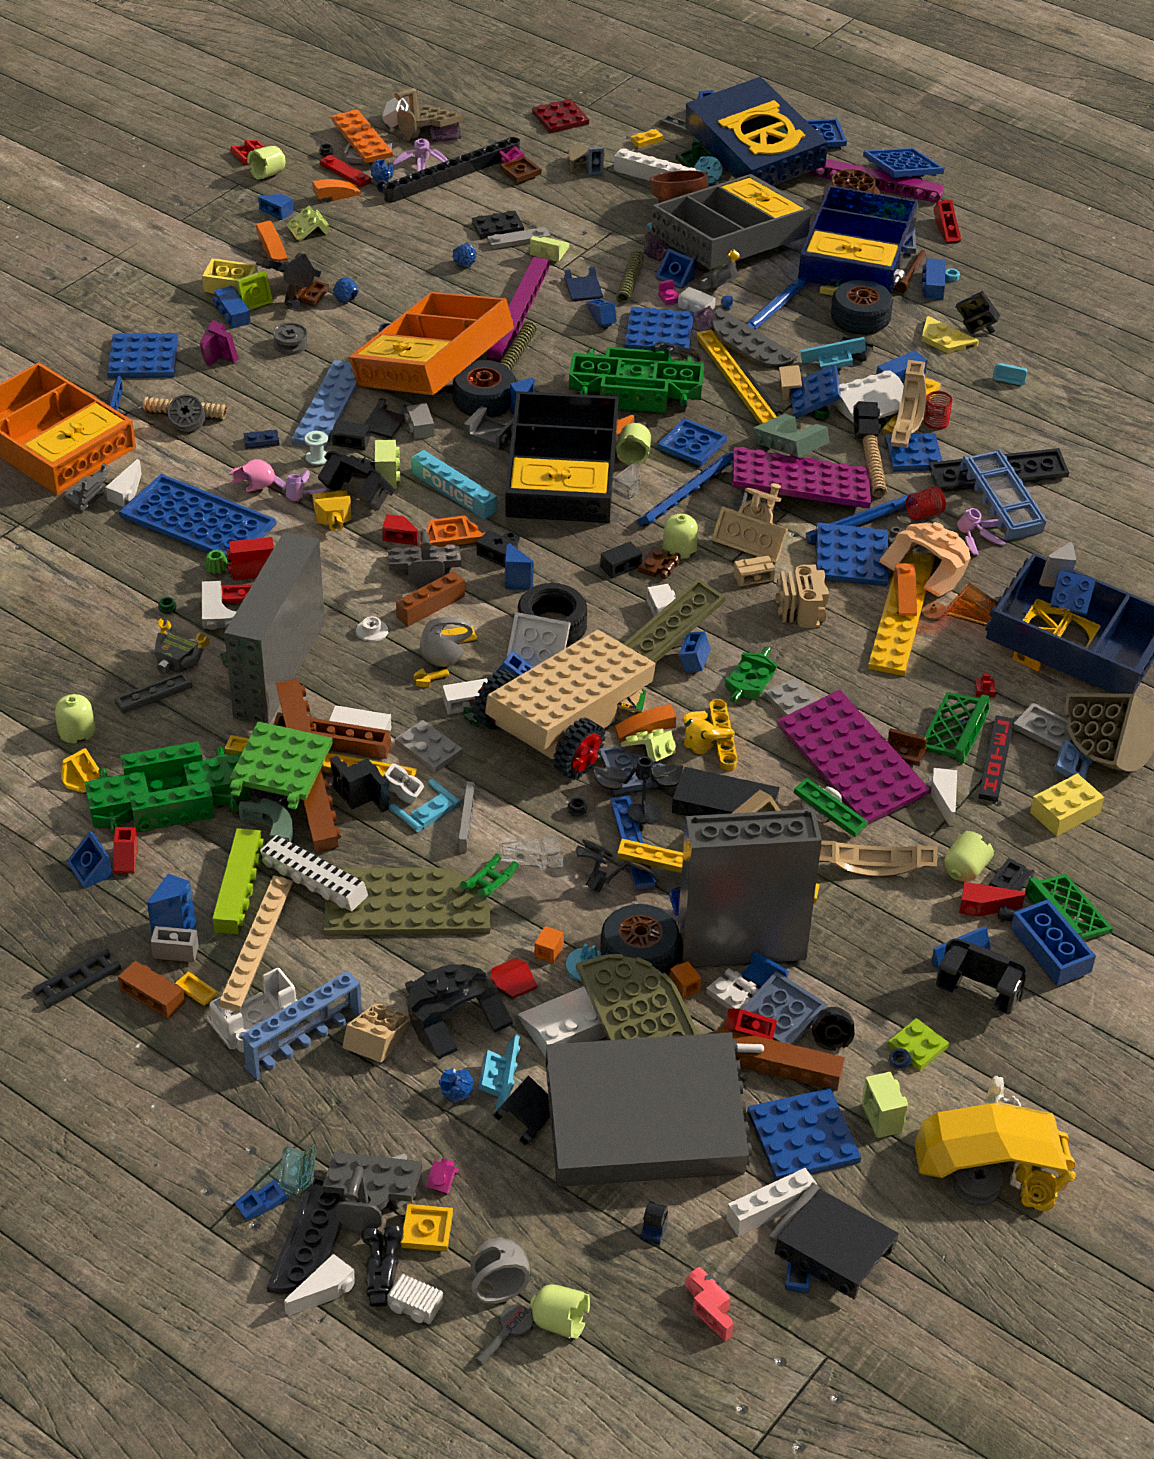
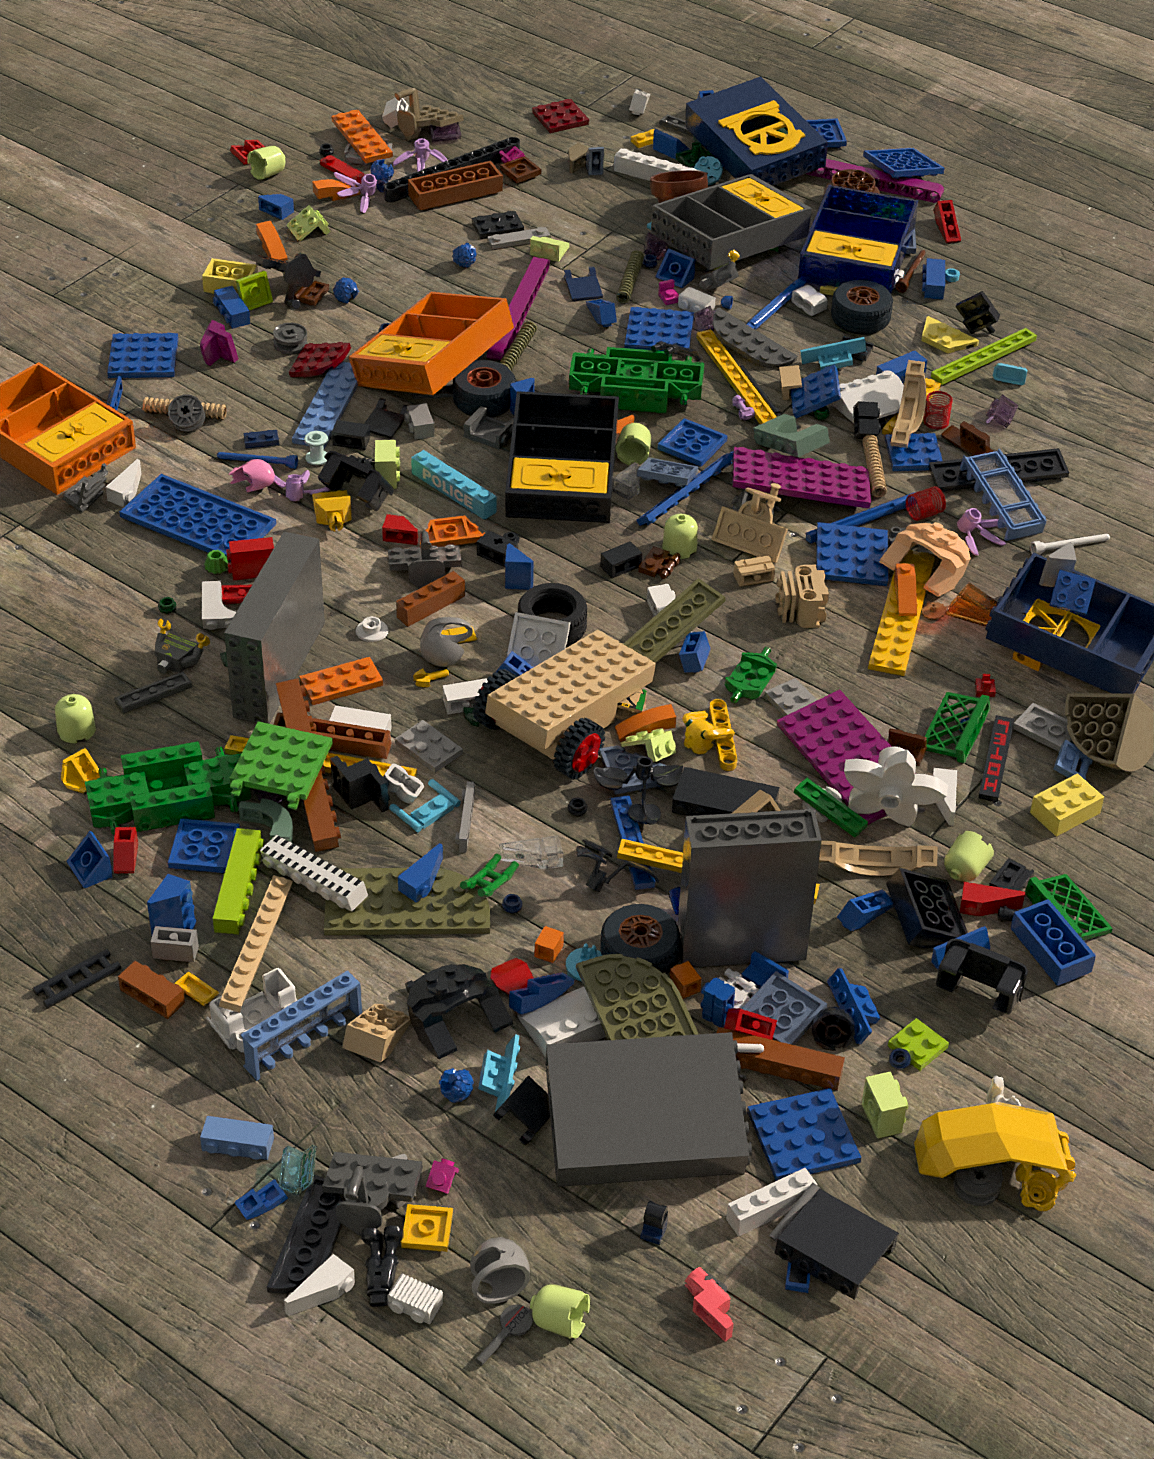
(202, 845): none -> blue plate
(237, 1137): none -> medium blue brick
(290, 461): none -> blue piece
(318, 358): none -> dark red plate
(341, 680): none -> orange plate
(366, 187): none -> lavender plant
(419, 878): none -> blue slope
(455, 185): none -> dark orange brick
(512, 903): none -> dark blue plate
(539, 992): none -> blue slope
(639, 102): none -> white slope
(649, 261): none -> dark blue plate
(667, 144): none -> blue slope
(667, 471): none -> sand blue plate
(716, 1001): none -> blue brick
(745, 412): none -> lavender bar
(809, 300): none -> white brick
(856, 1002): none -> blue bracket
(864, 909): none -> blue slope
(891, 786): none -> white plant
(925, 908): none -> black slope
(968, 439): none -> reddish brown bracket
(983, 356): none -> lime plate
(1002, 411): none -> clear purple bracket
(1040, 547): none -> white piece

